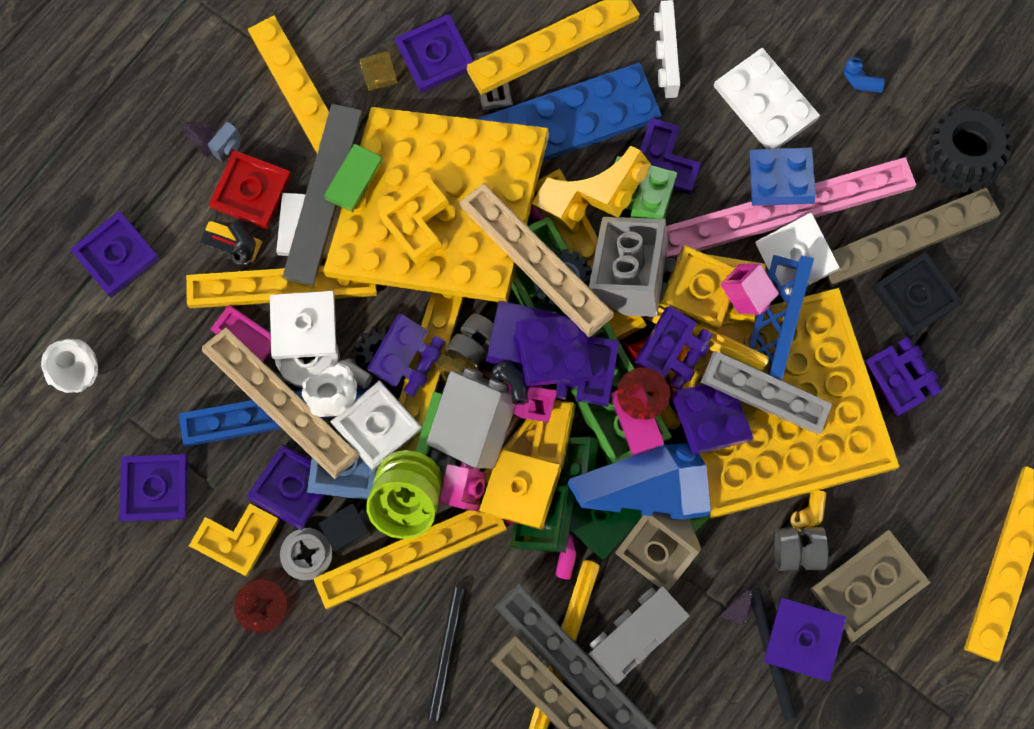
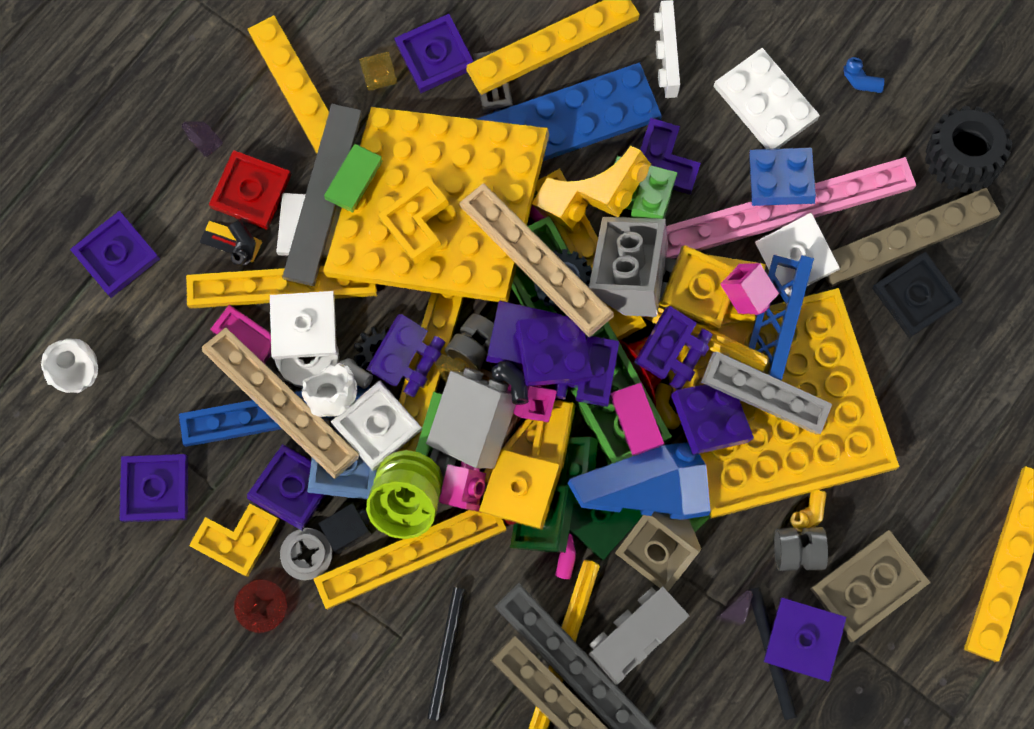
(225, 142): sand blue plate -> none
(653, 383): clear red gear -> none
(896, 382): dark purple plate -> none

